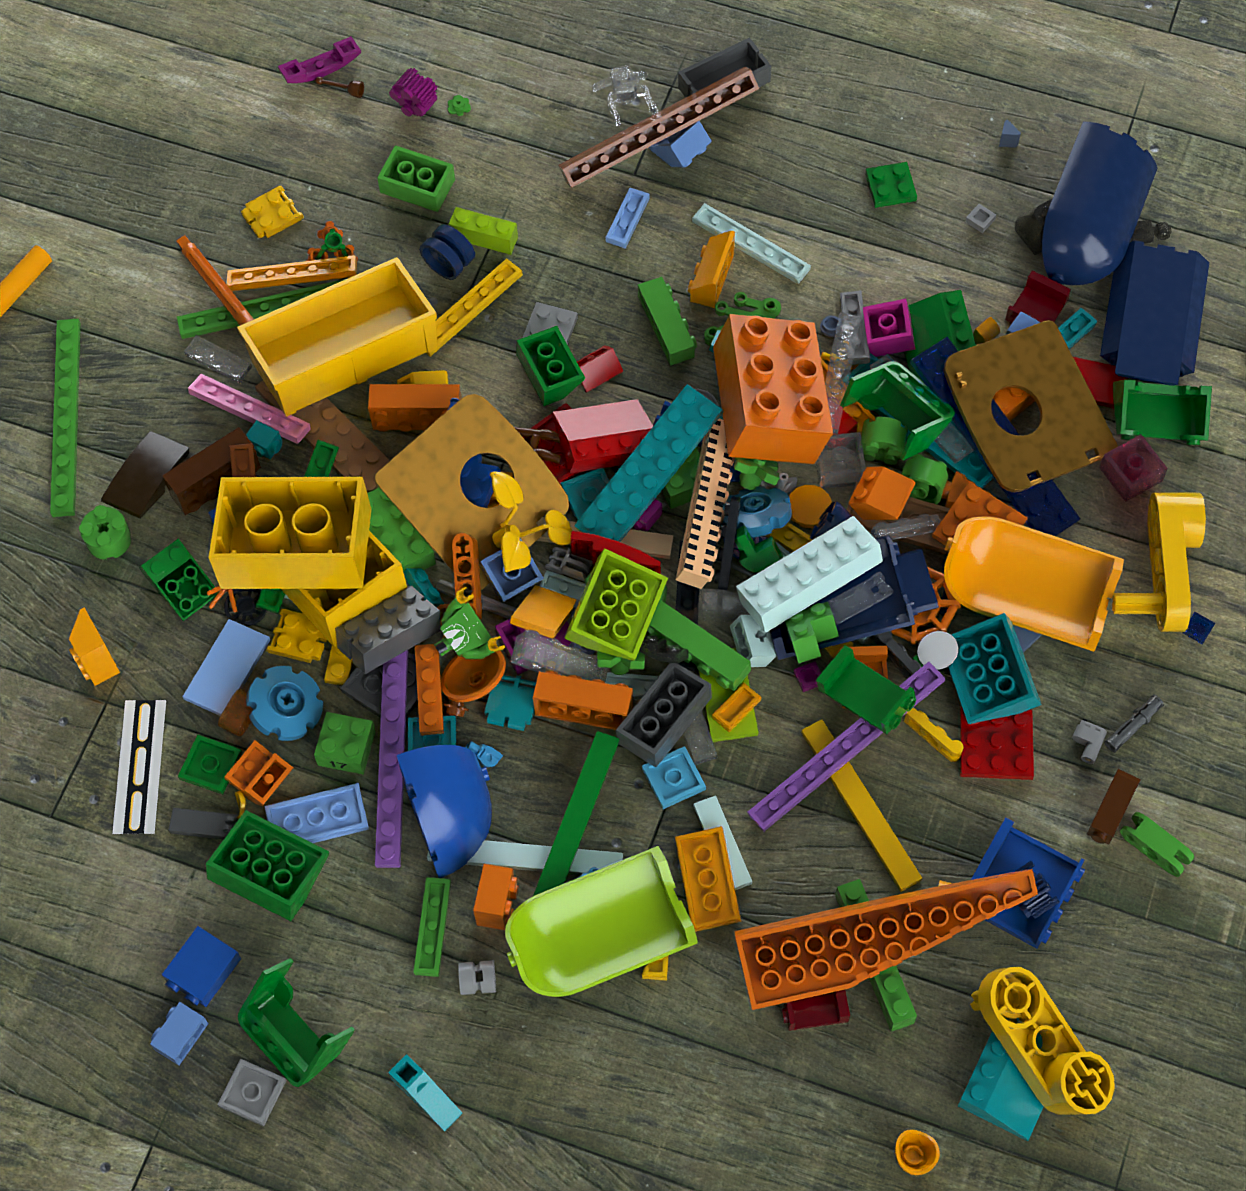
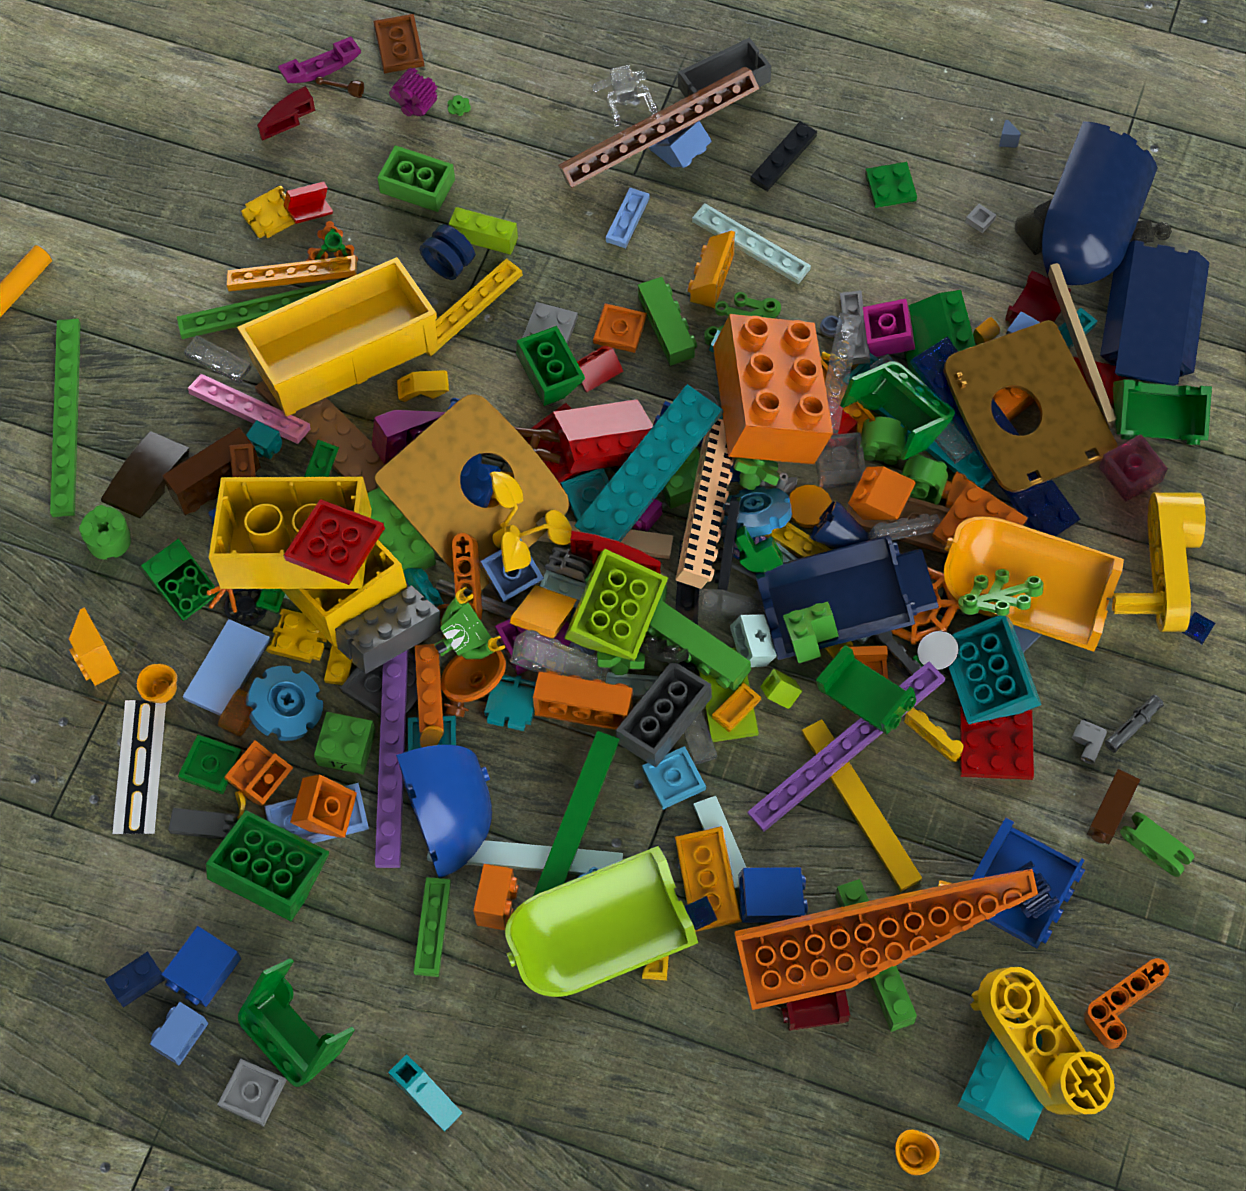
(135, 979): none -> dark blue brick
(157, 683): none -> light orange helmet
(214, 281): orange piece -> none
(286, 113): none -> dark red slope
(307, 202): none -> red panel
(323, 806): none -> orange slope
(334, 542): none -> red plate
(398, 429): none -> magenta slope
(399, 43): none -> dark orange tile
(409, 405): orange brick -> none
(431, 736): none -> light orange brick
(468, 977): light grey wheel -> none
(486, 755): dark azure piece -> none
(620, 328): none -> orange tile
(701, 913): none -> clear blue plate
(772, 894): none -> blue brick
(781, 688): none -> lime panel
(783, 156): none -> black plate
(807, 675): magenta tile -> none
(809, 573): light aqua brick -> none
(859, 598): clear plate -> none
(973, 602): none -> bright green plant
(1080, 343): none -> tan tile
(1128, 996): none -> orange beam

